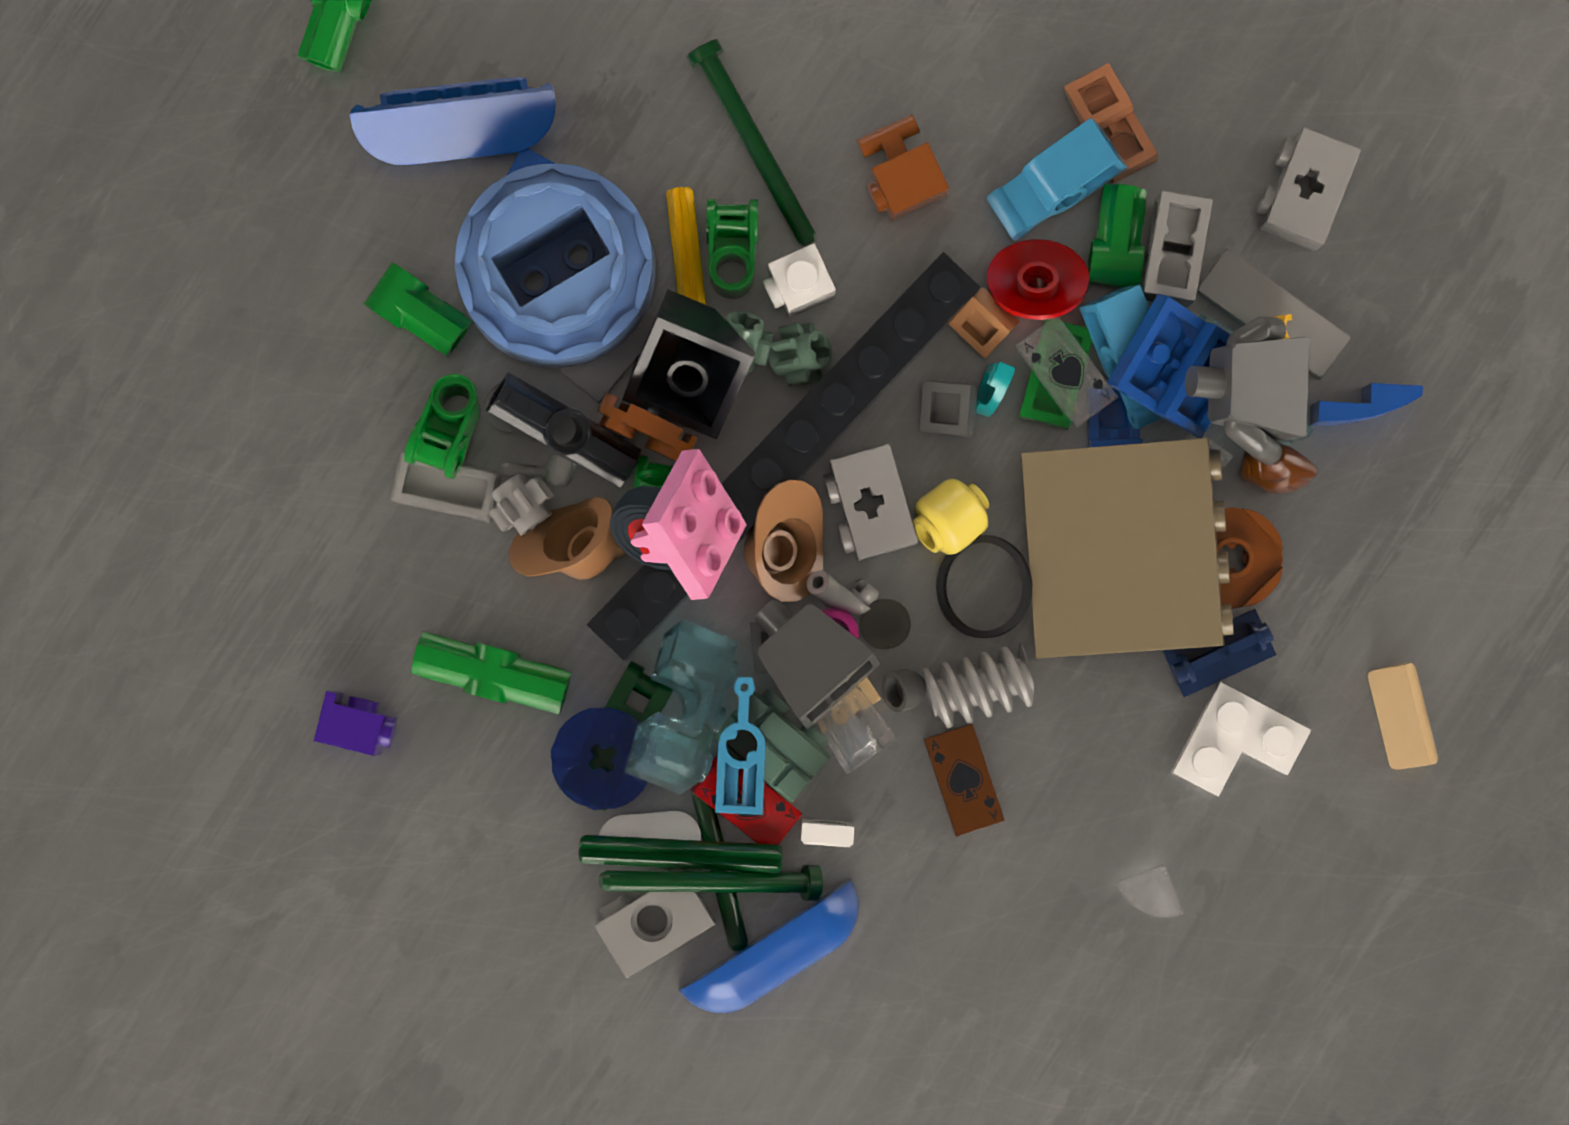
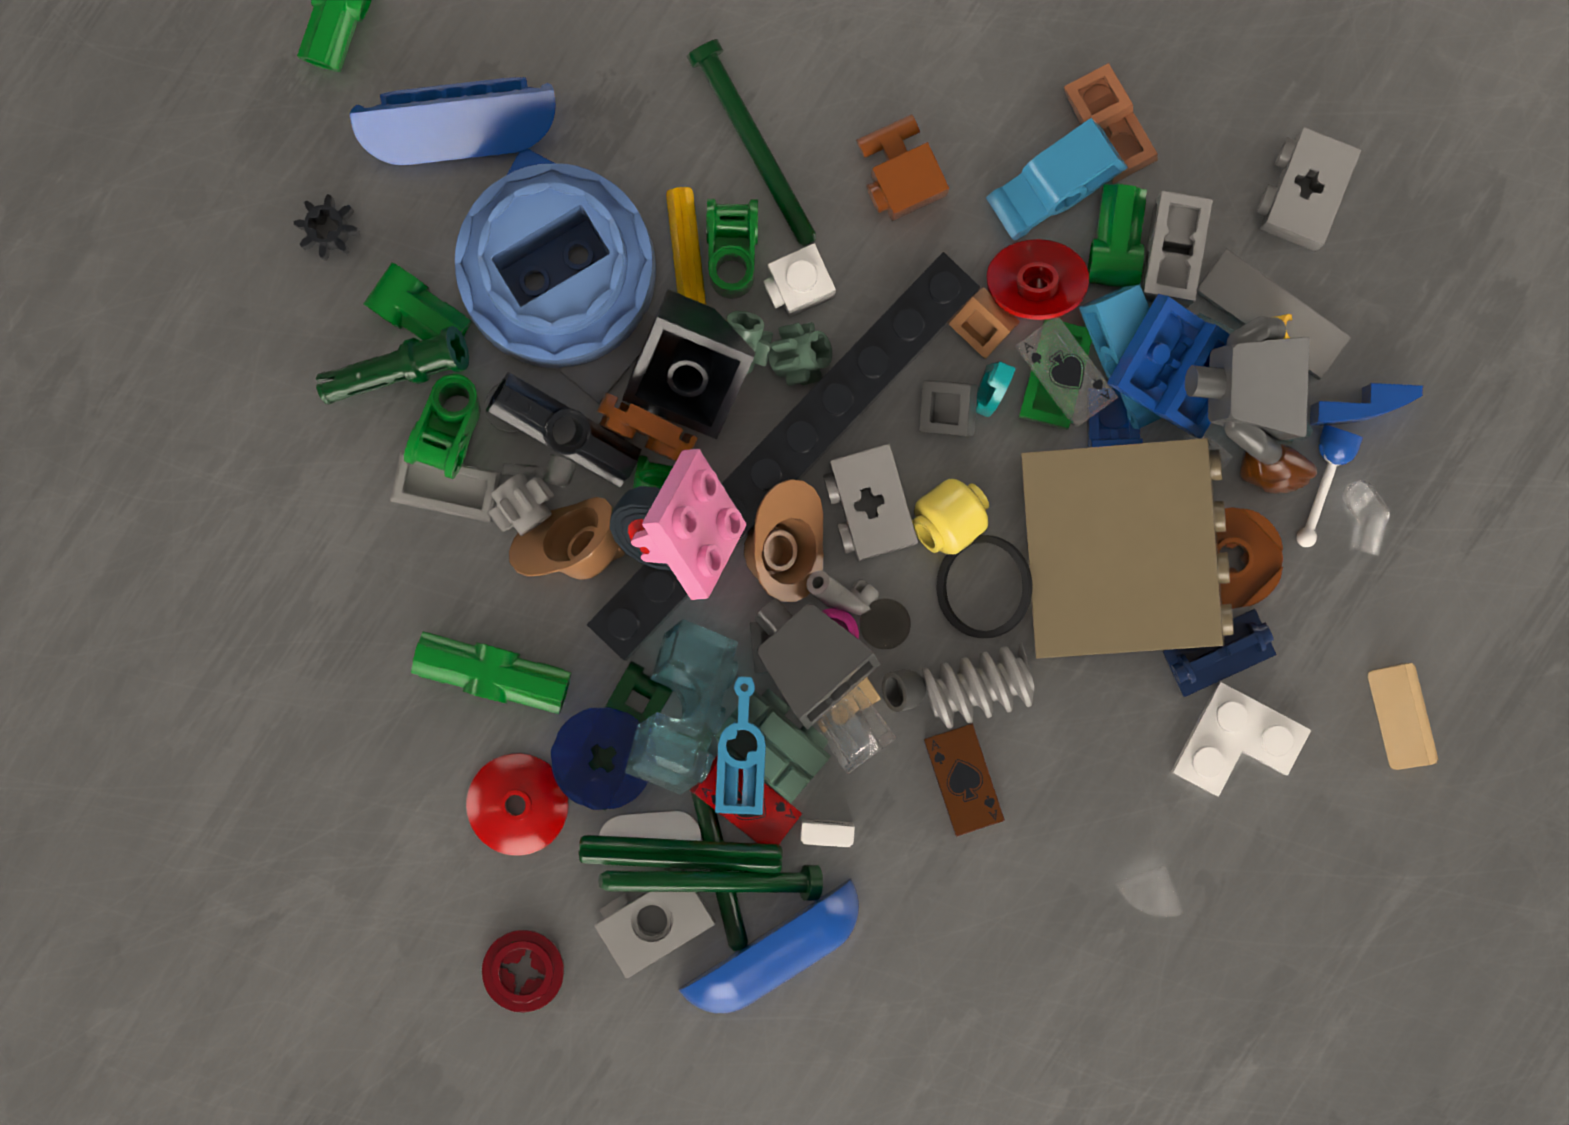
(318, 216): none -> black gear
(354, 725): dark purple brick -> none
(412, 362): none -> dark green pin
(501, 982): none -> dark red gear
(544, 804): none -> red dish
(1337, 449): none -> hinge
(1371, 514): none -> clear arm

